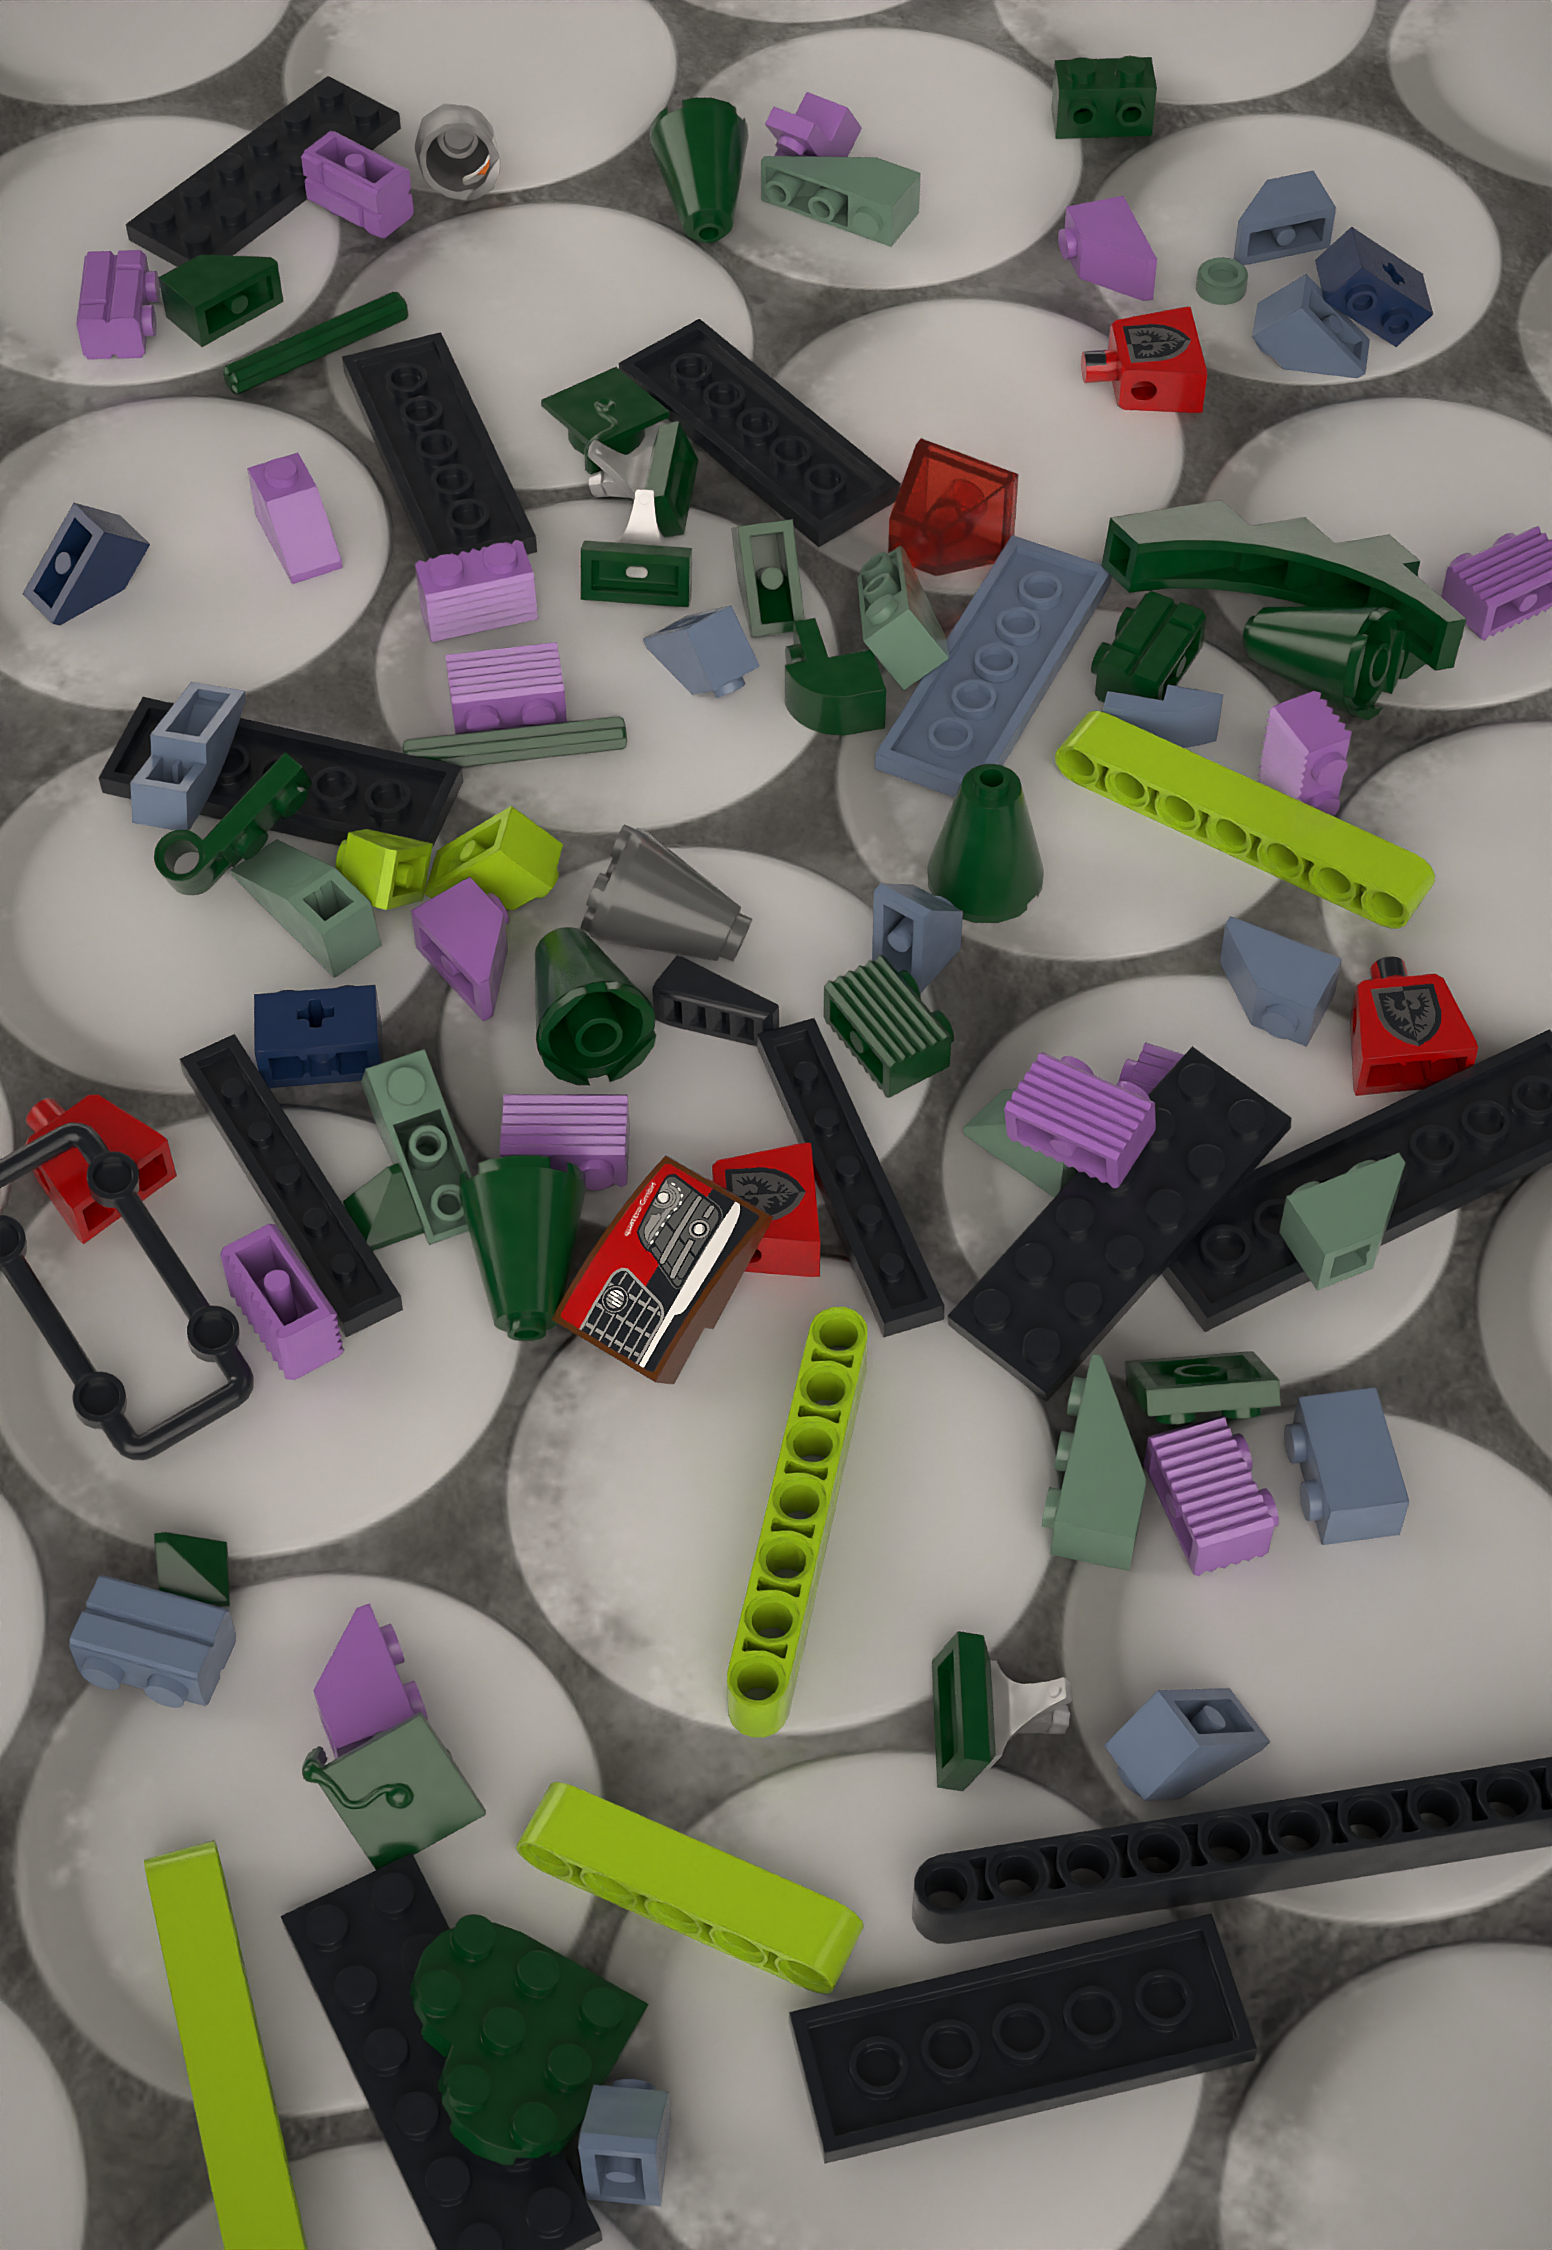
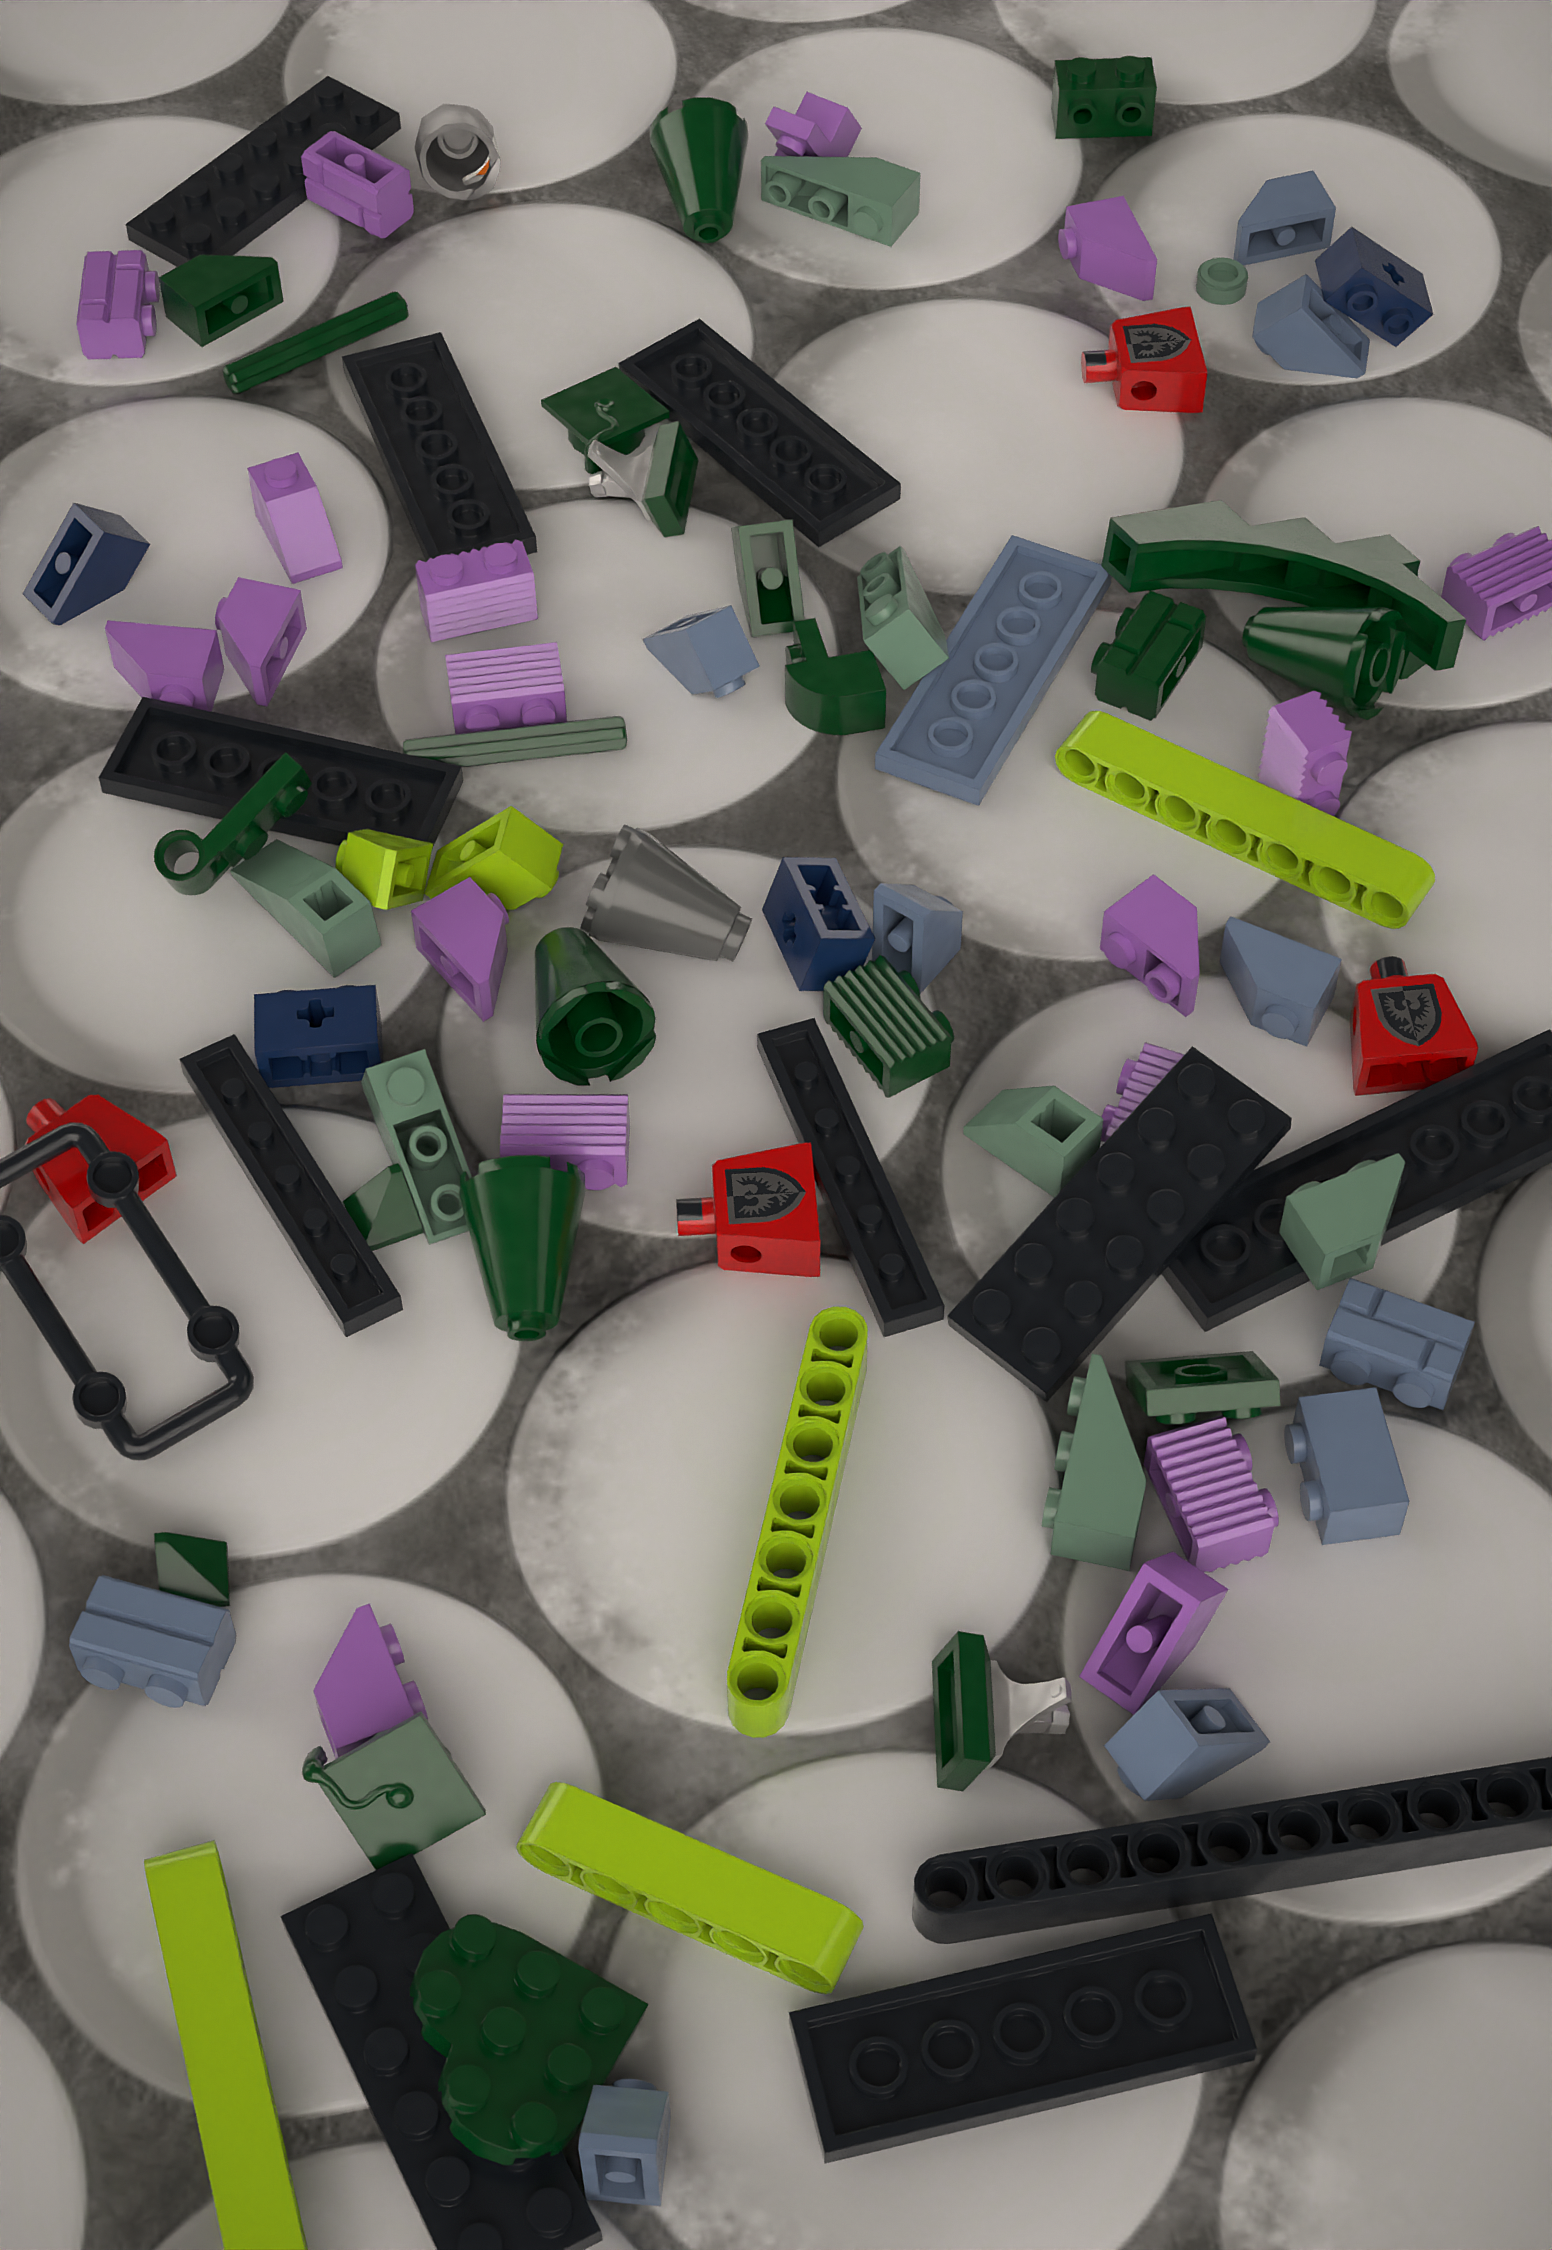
(168, 661): none -> medium lavender slope
(186, 756): sand blue slope -> none
(261, 633): none -> medium lavender slope
(282, 1301): medium lavender brick -> none
(637, 565): dark green piece -> none
(663, 1270): slope -> none
(710, 1004): black slope -> none
(816, 921): none -> dark blue brick
(952, 510): clear red slope -> none
(987, 849): dark green cone -> none
(1080, 1118): medium lavender brick -> none
(1153, 1630): none -> medium lavender slope
(1155, 940): none -> medium lavender slope
(1183, 718): sand blue slope -> none
(1396, 1345): none -> sand blue brick

